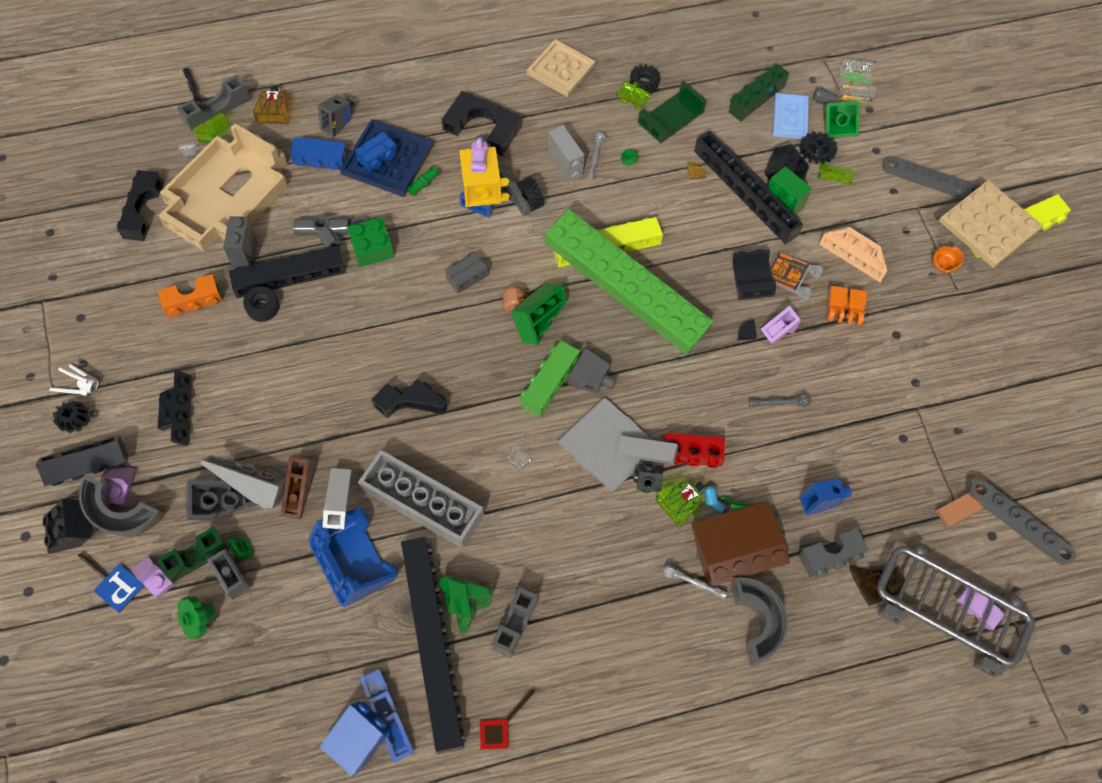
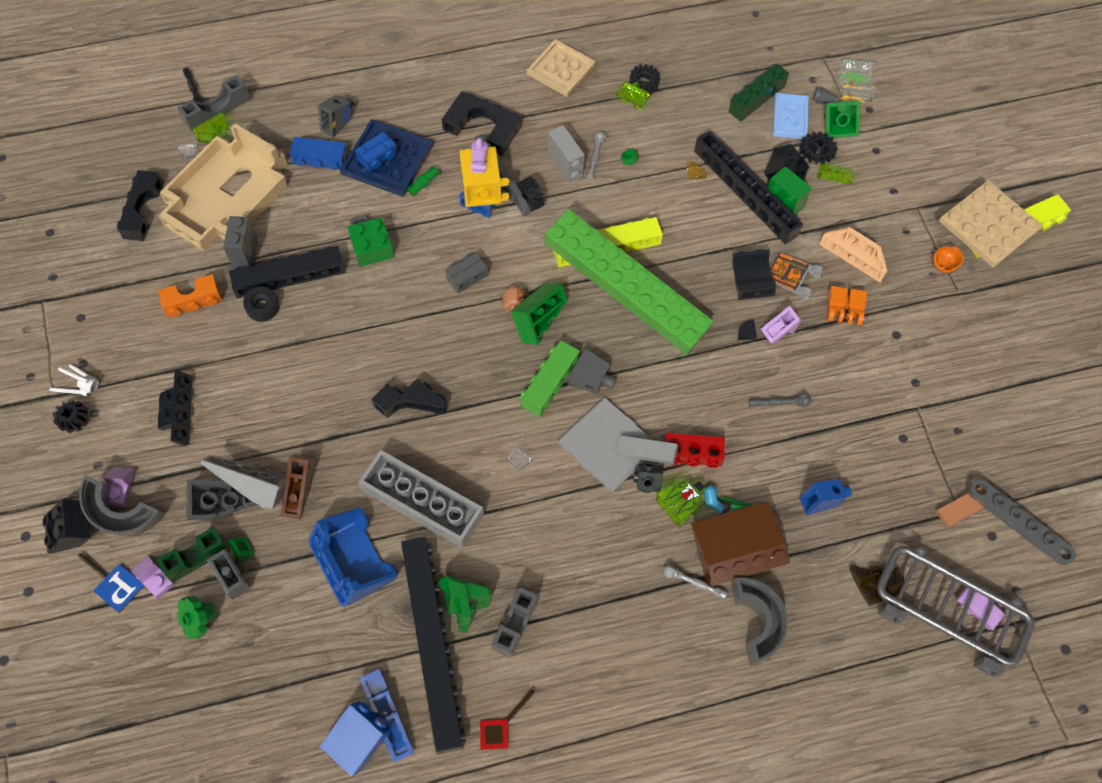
(82, 460): black brick -> none
(271, 107): clear yellow torso -> none
(327, 233): dark grey piece -> none
(337, 498): white brick -> none
(673, 113): dark green panel -> none
(819, 561): dark grey arch -> none
(929, 177): dark grey plate -> none

